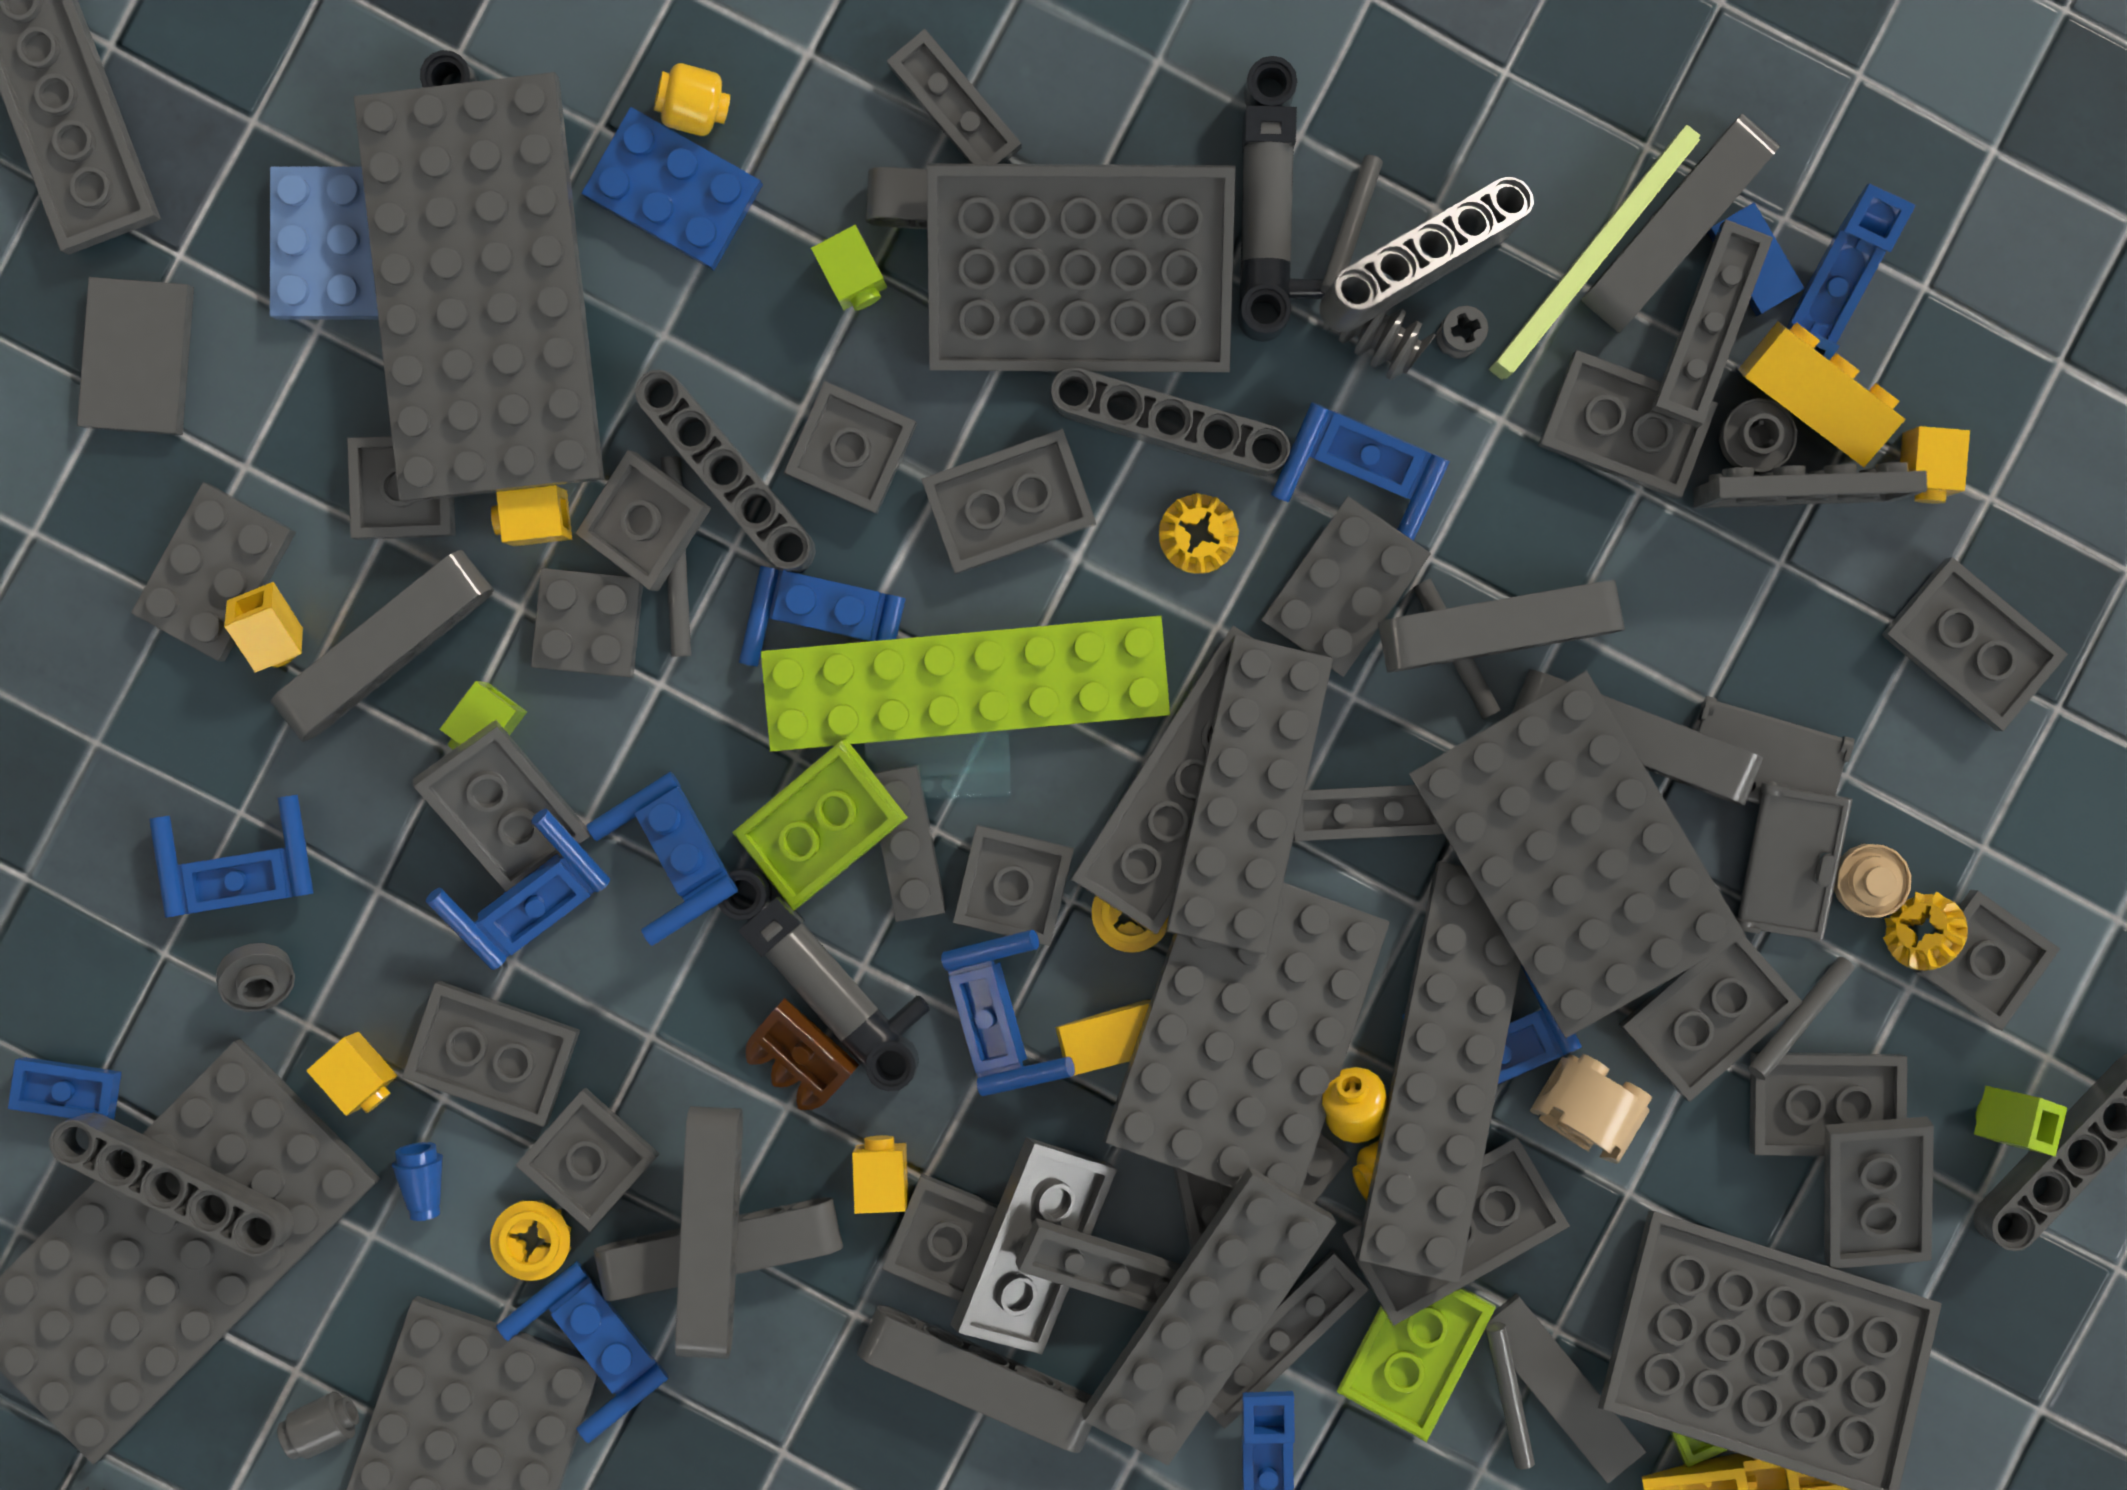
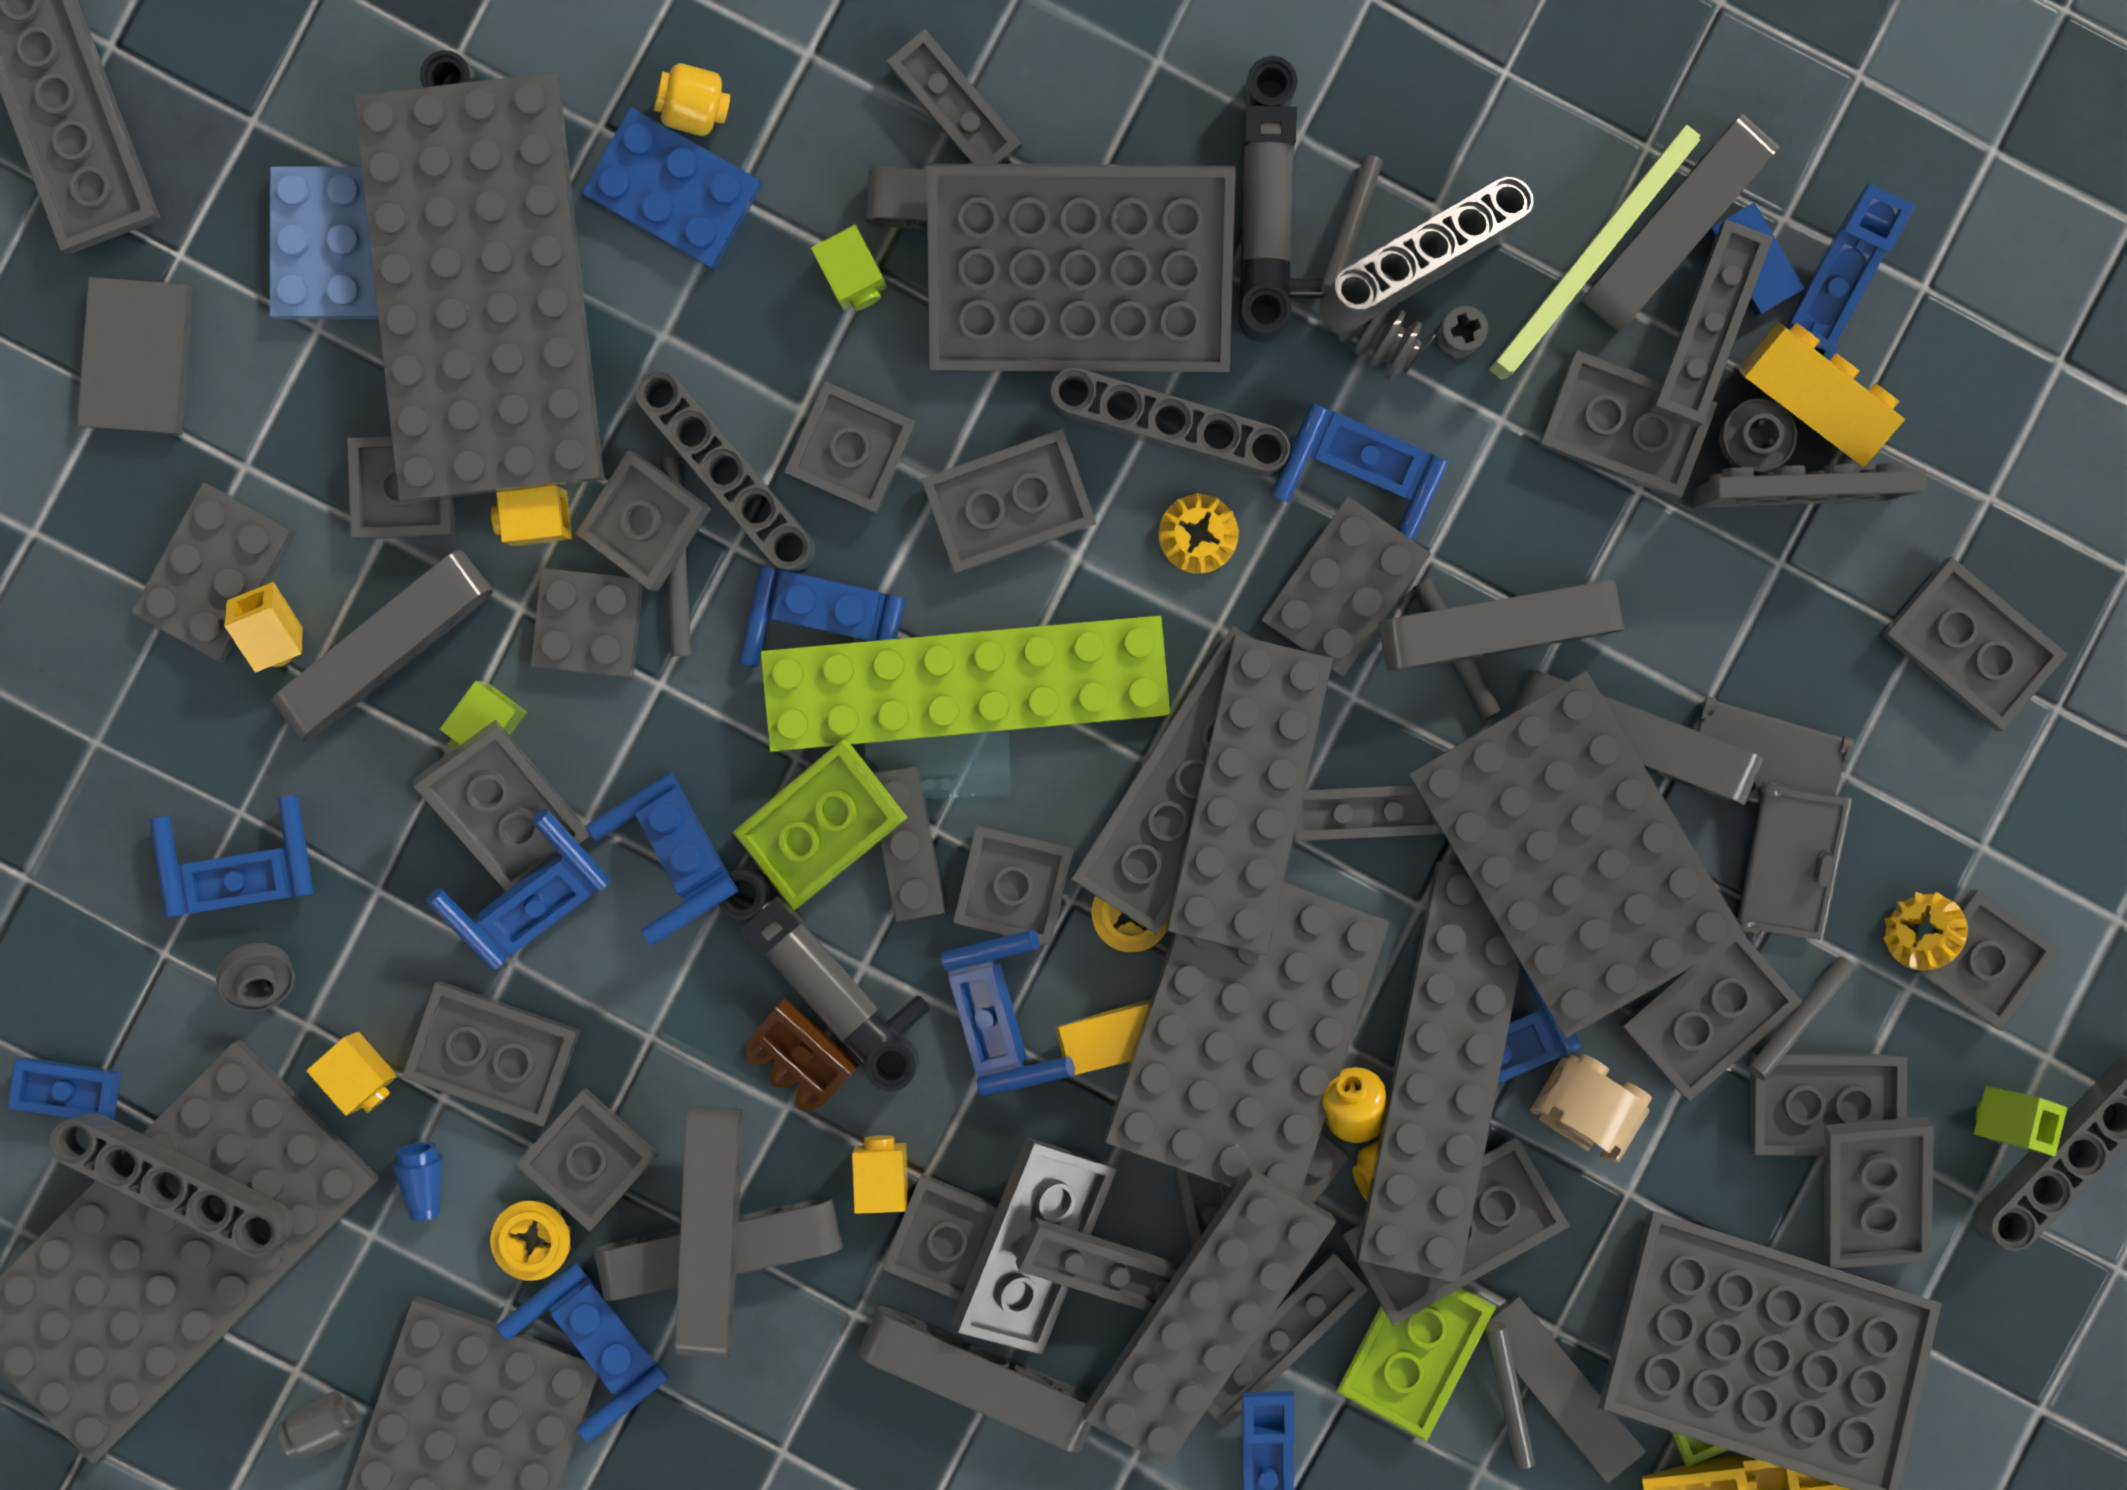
(1872, 880): tan plate -> none
(1941, 454): yellow brick -> none

